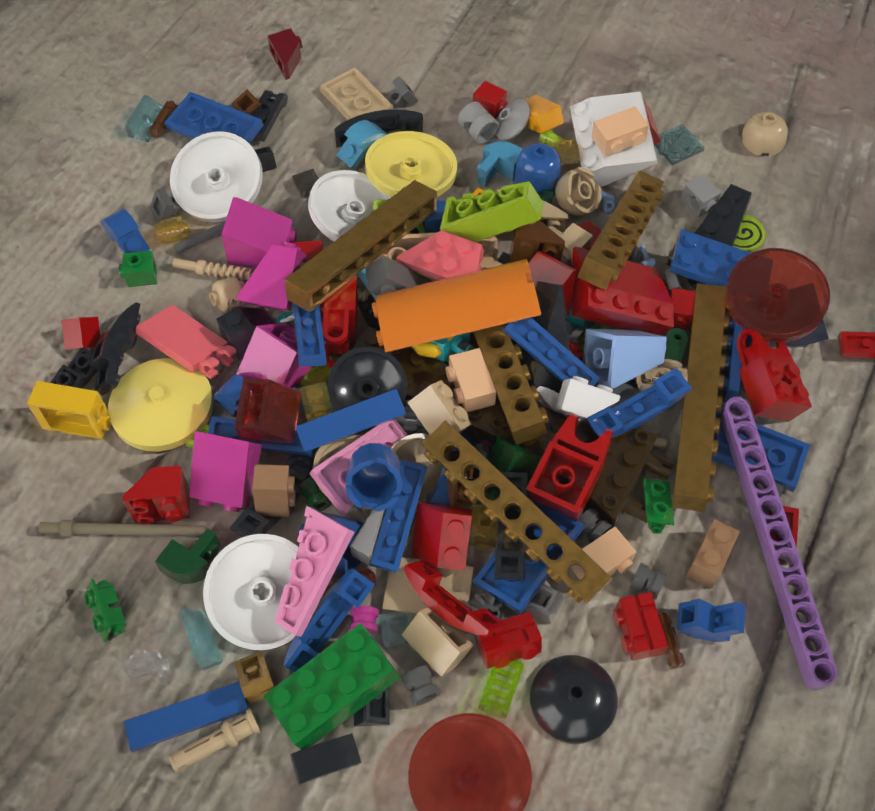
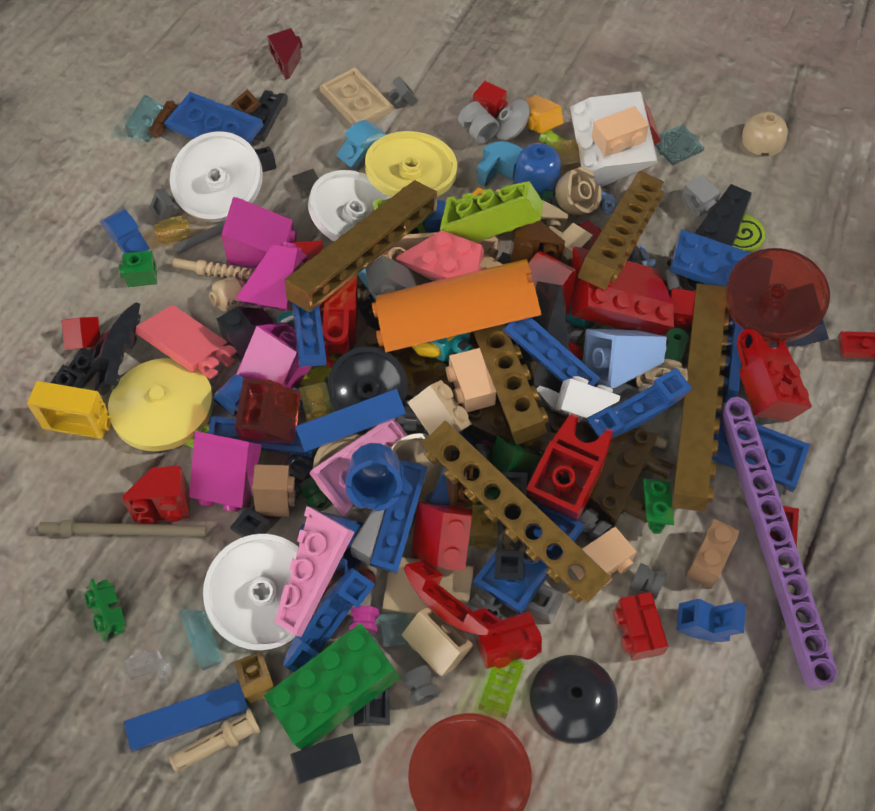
(188, 565): dark green brick -> none
(386, 120): black slope -> none
(675, 658): reddish brown axle -> none

